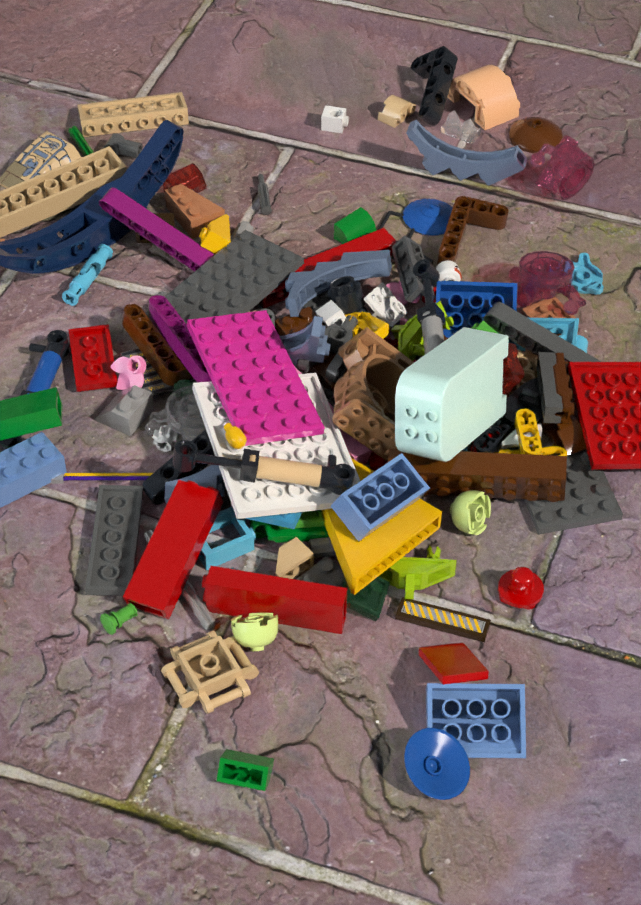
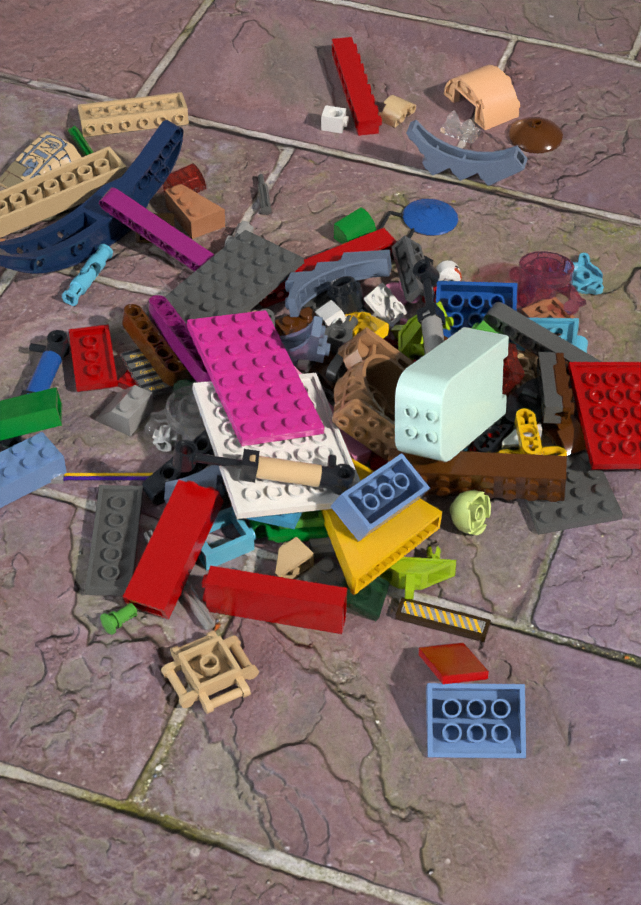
(124, 147): dark grey piece -> none
(128, 374): bright pink plate -> none
(216, 234): yellow slope -> none
(235, 436): yellow cylinder -> none
(245, 769): green brick -> none
(256, 630): yellowish green cylinder -> none
(355, 86): none -> red brick
(437, 763): blue hat -> none
(439, 69): black beam -> none
(469, 211): reddish brown beam -> none
(520, 588): red plate -> none
(566, 170): clear pink piece -> none

